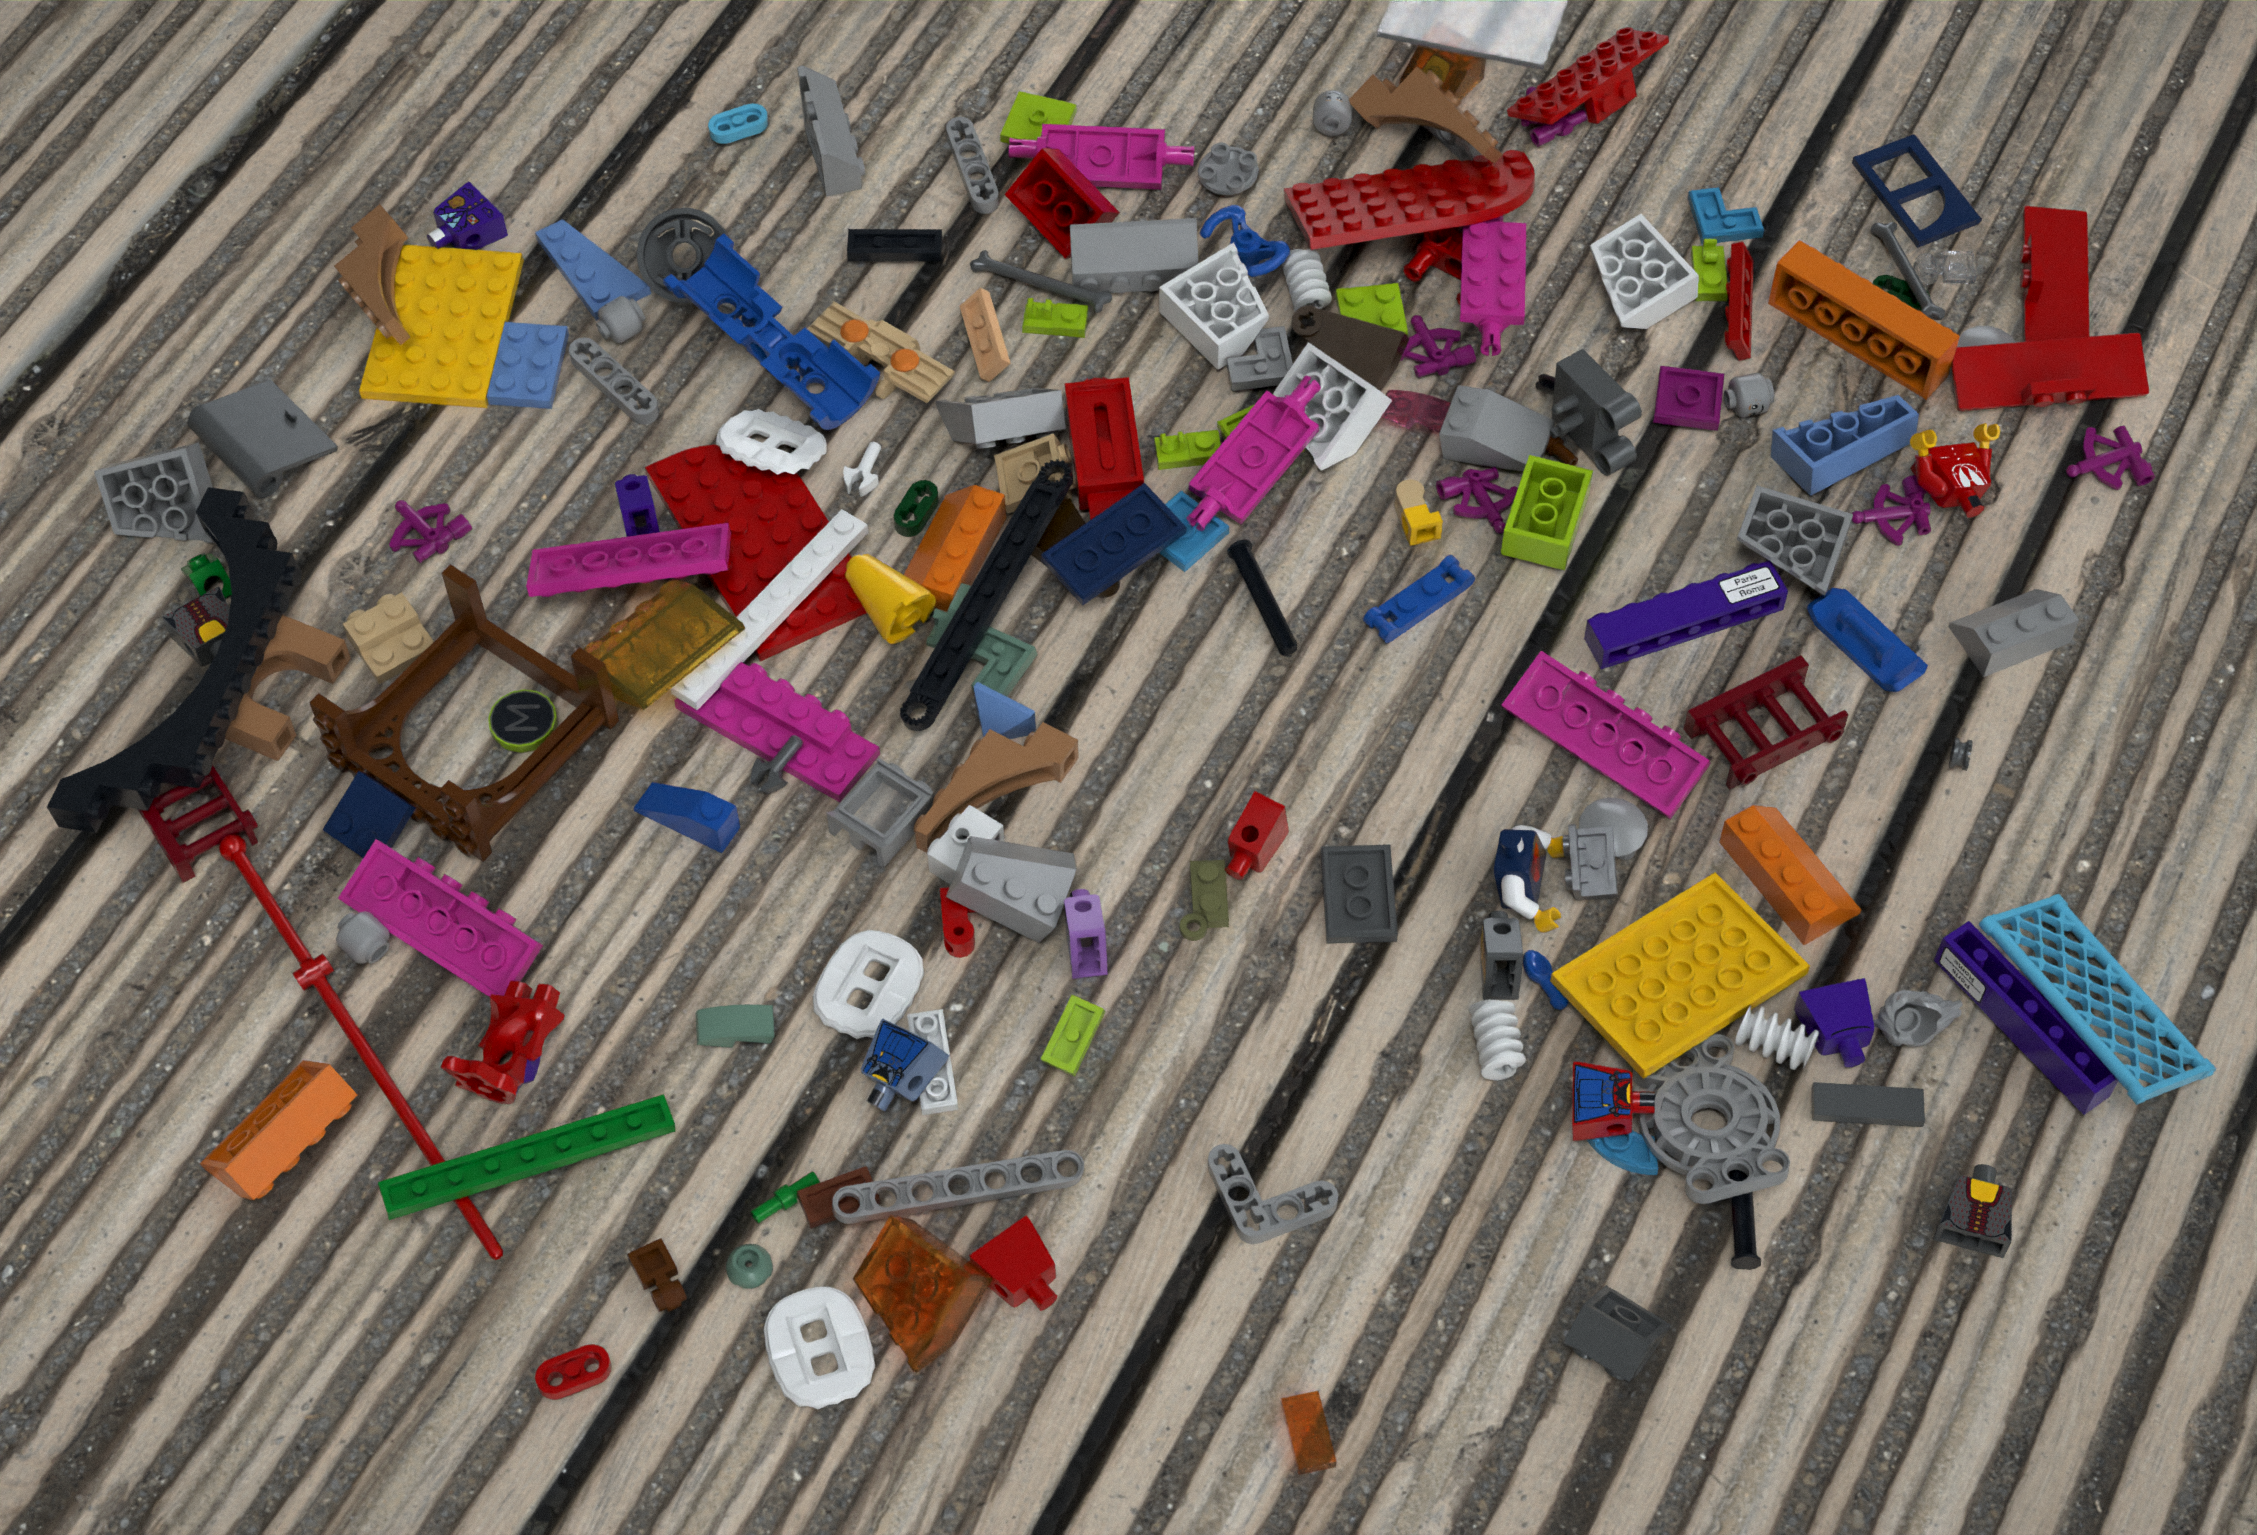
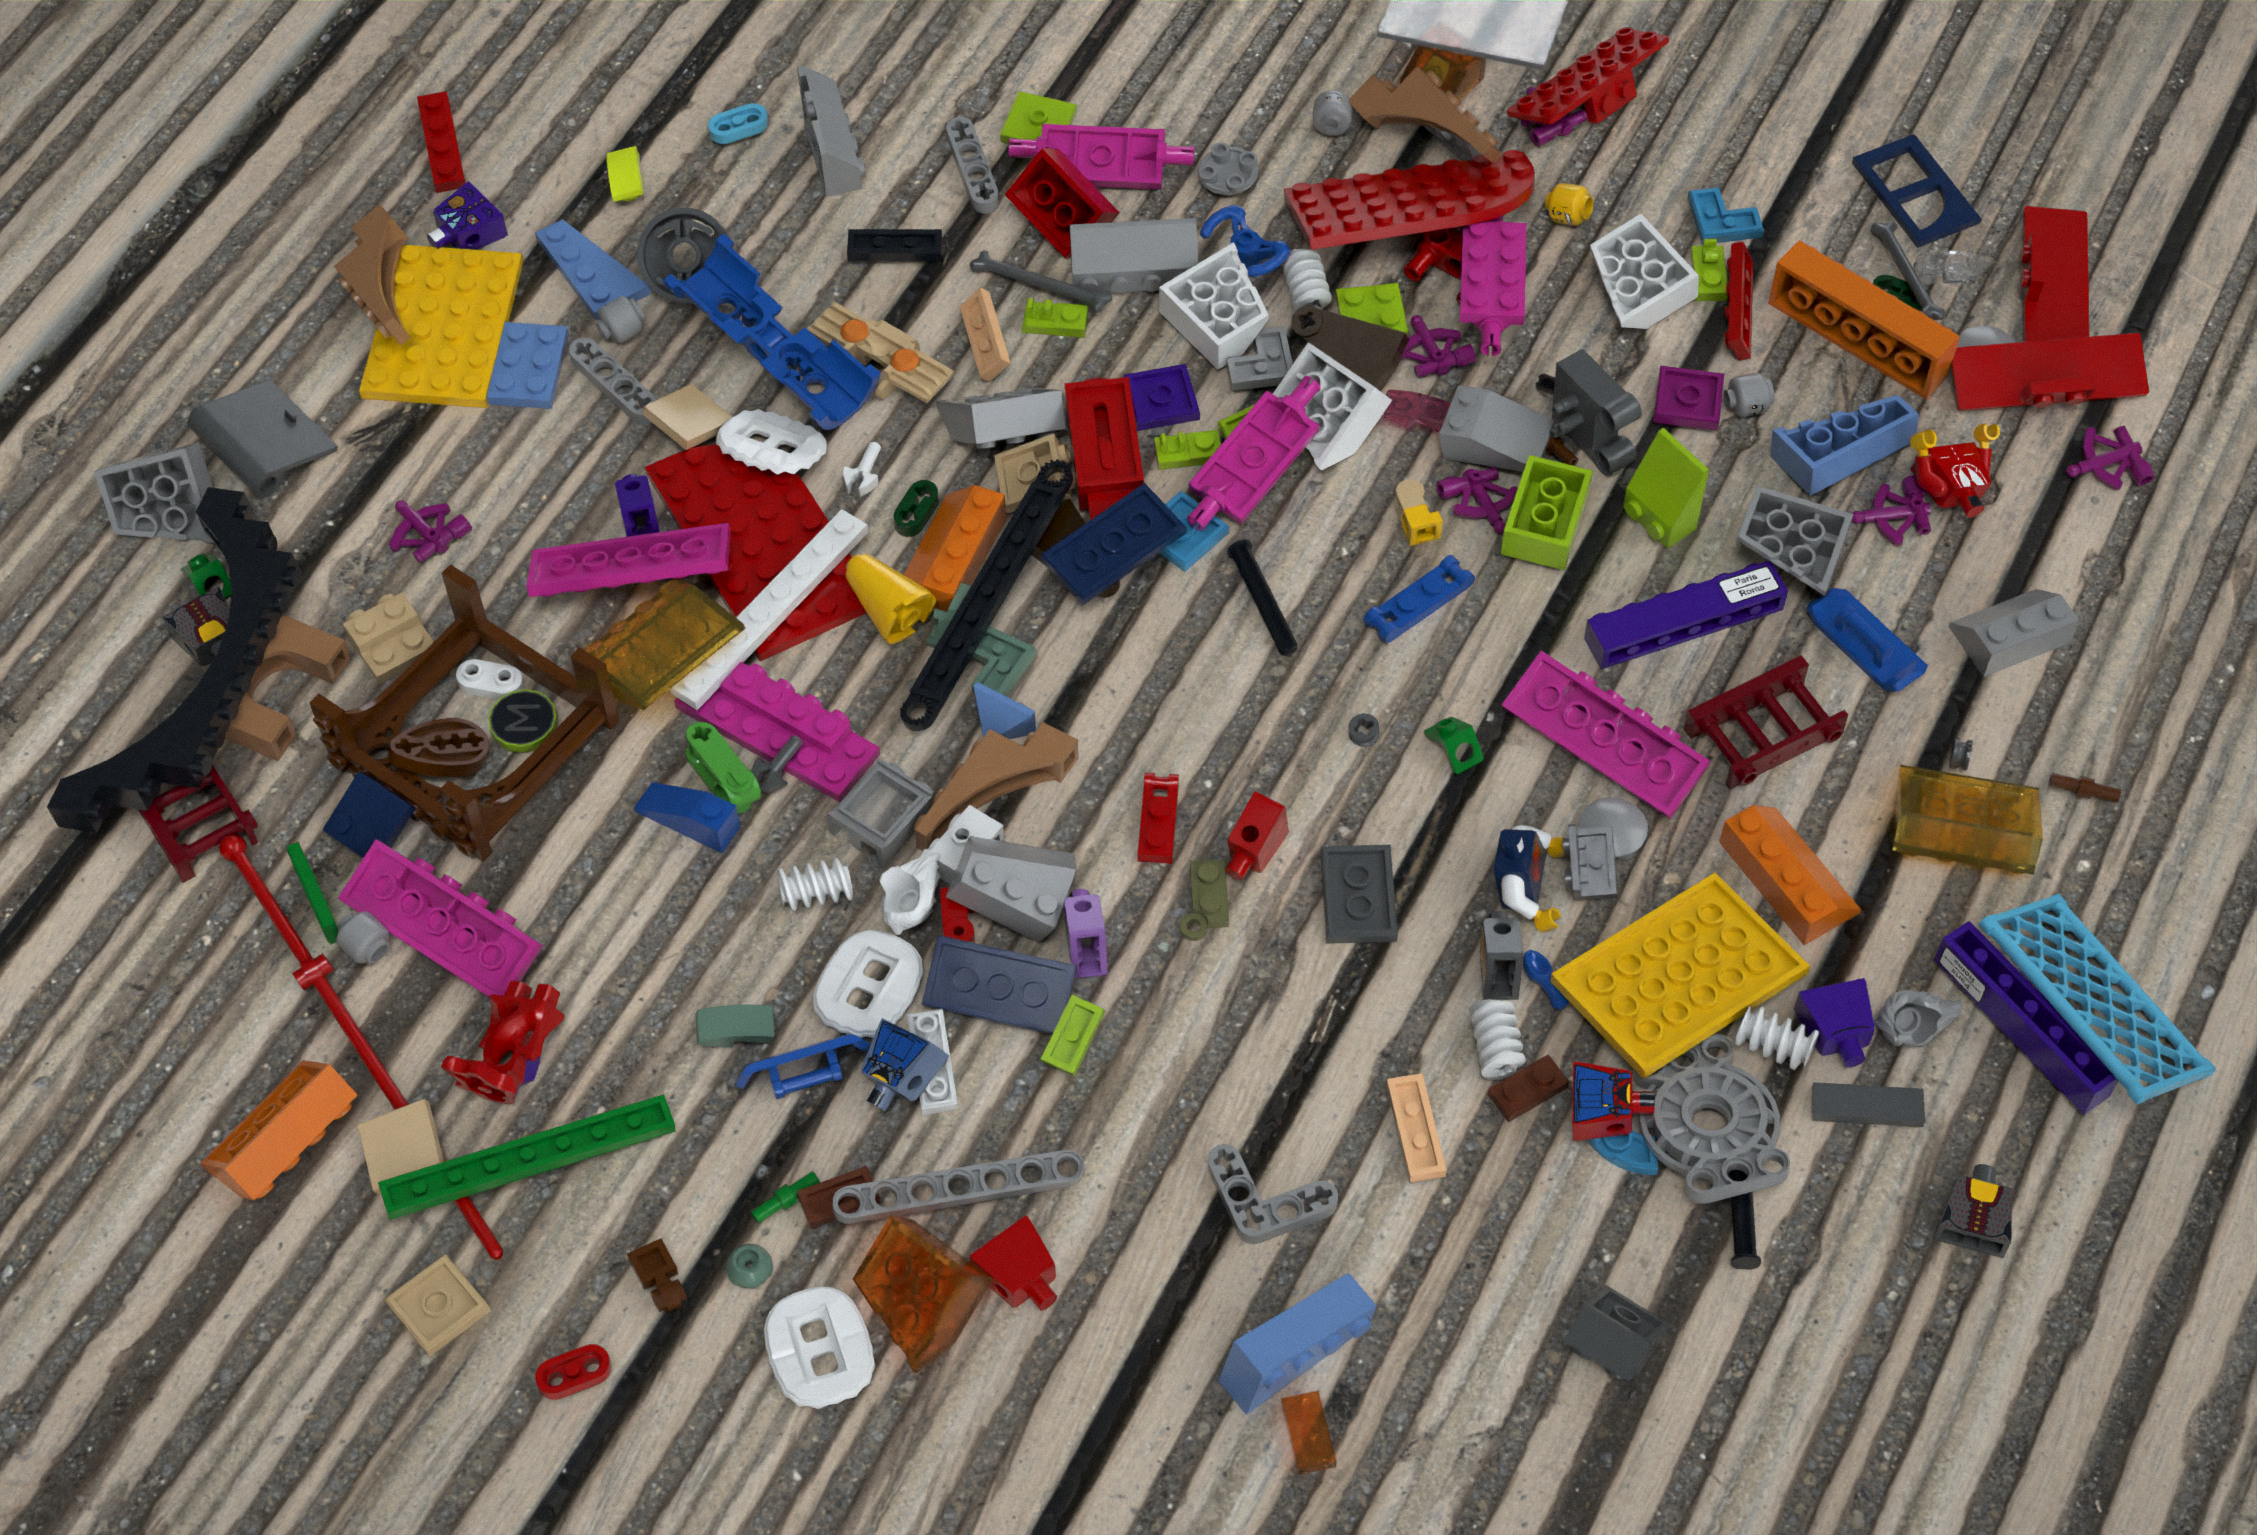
(313, 892): none -> green tile
(400, 1142): none -> tan tile
(425, 758): none -> reddish brown piece
(437, 1305): none -> tan tile
(441, 141): none -> red plate
(488, 678): none -> white plate
(625, 174): none -> neon yellow slope
(687, 416): none -> tan tile
(720, 767): none -> bright green piece
(804, 1080): none -> blue piece
(815, 884): none -> white piece
(909, 892): none -> white hair
(998, 984): none -> dark blue tile
(1158, 819): none -> red plate
(1163, 397): none -> dark purple tile
(1295, 1342): none -> medium blue wedge
(1367, 721): none -> dark grey bush
(1416, 1128): none -> light nougat plate
(1452, 733): none -> green bracket
(1528, 1088): none -> copper plate
(1569, 204): none -> yellow head
(1667, 490): none -> lime slope
(1967, 820): none -> clear yellow slope
(2084, 787): none -> reddish brown bar

